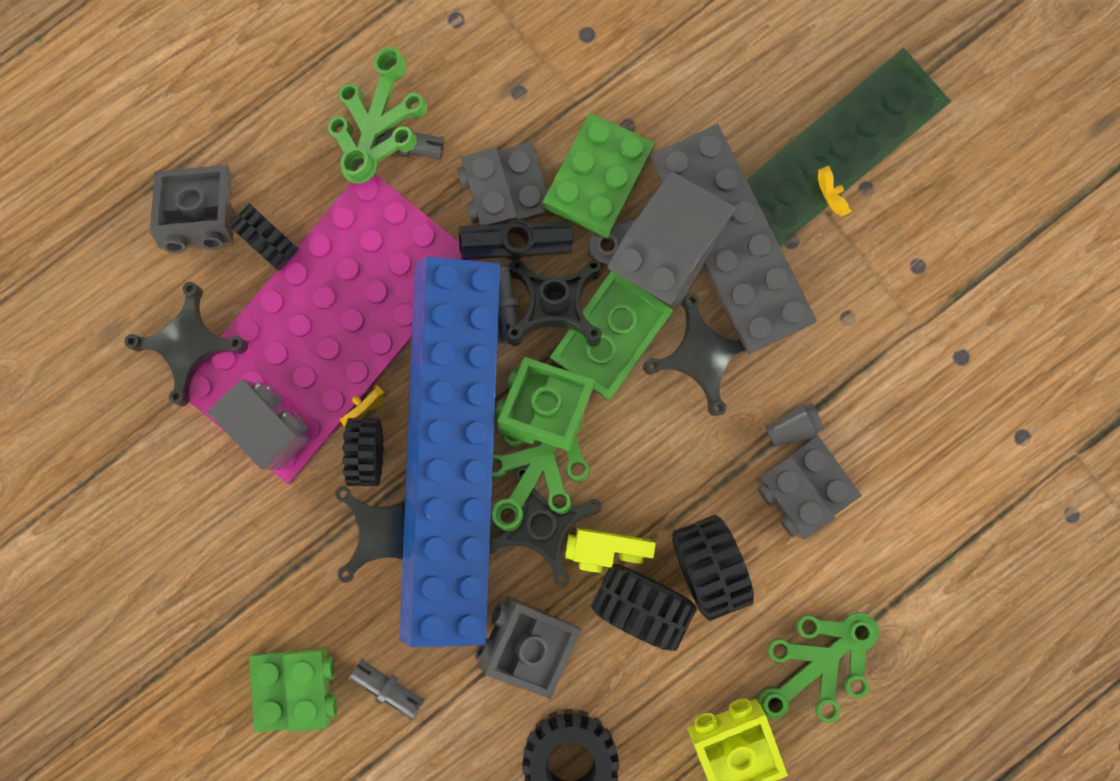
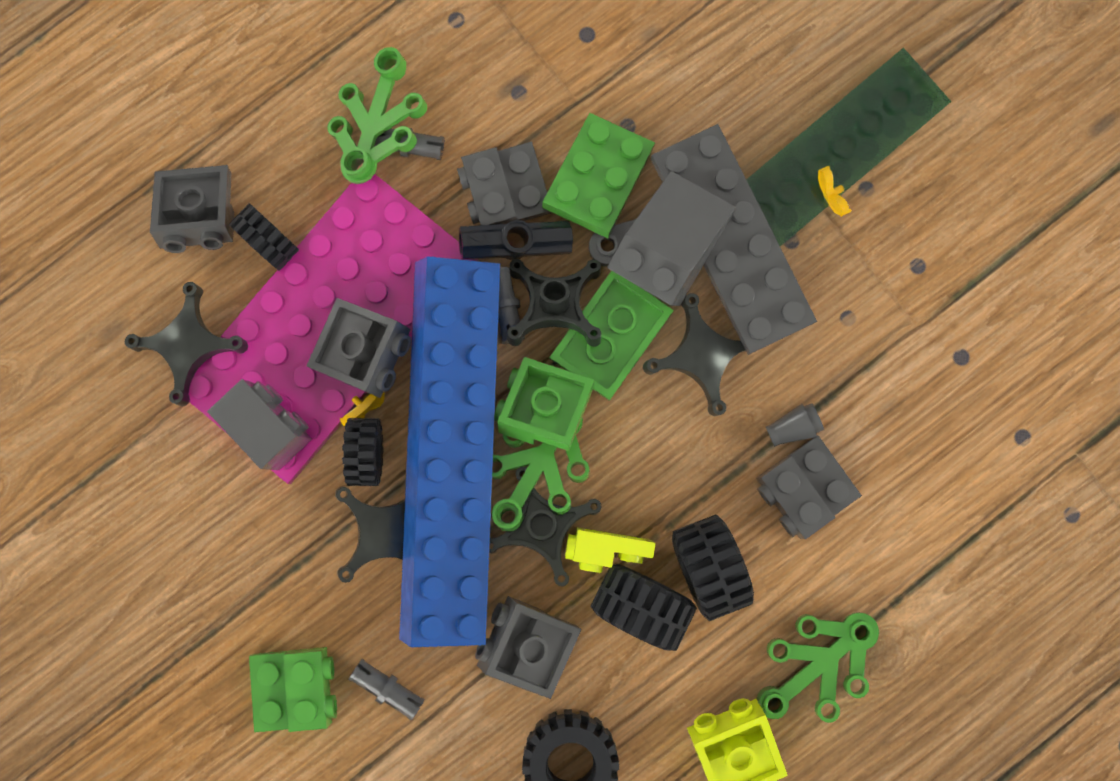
(360, 348): none -> dark grey plate

